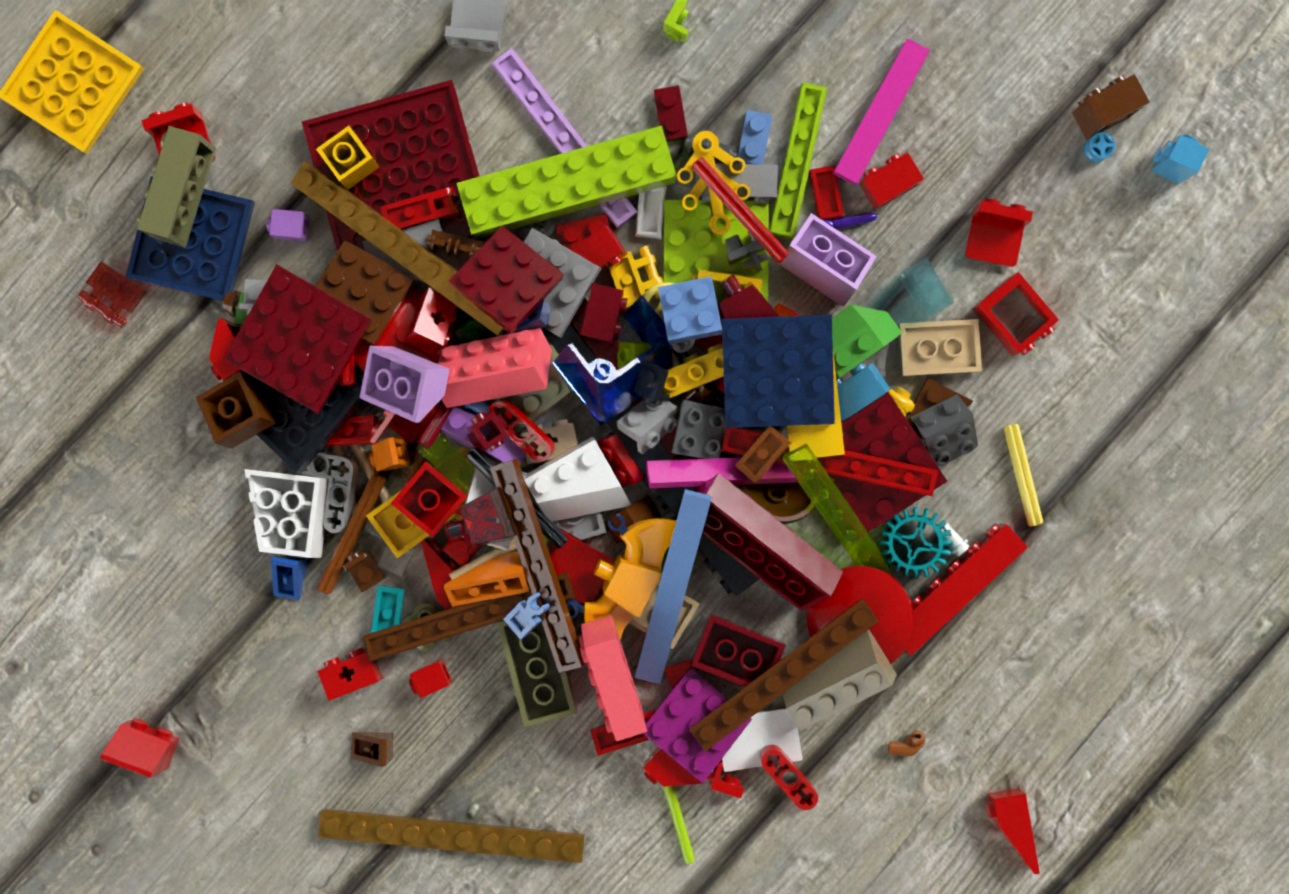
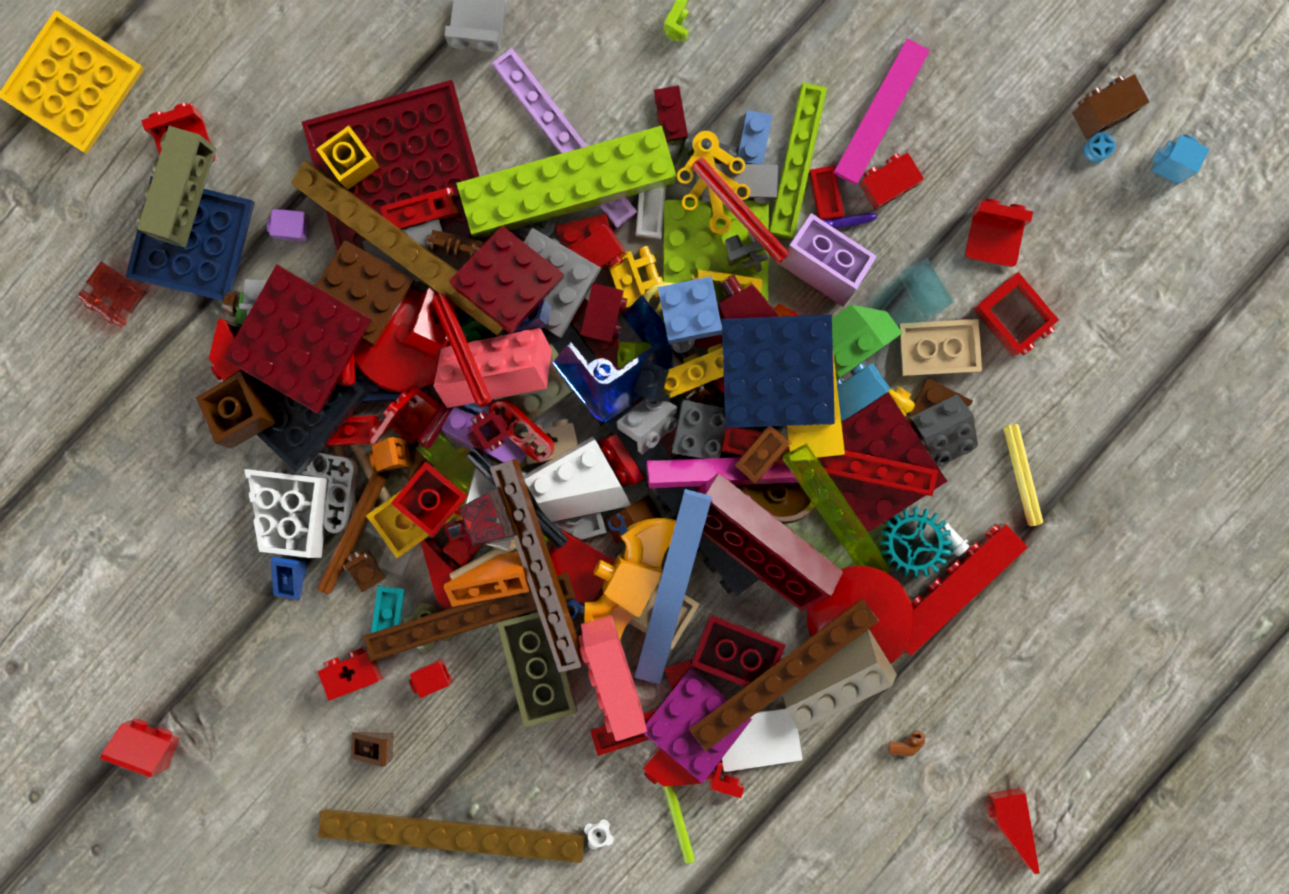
(403, 382): lavender slope -> none
(461, 350): none -> red axle
(525, 616): medium blue plate -> none
(594, 840): none -> white plate
(787, 765): red beam -> none

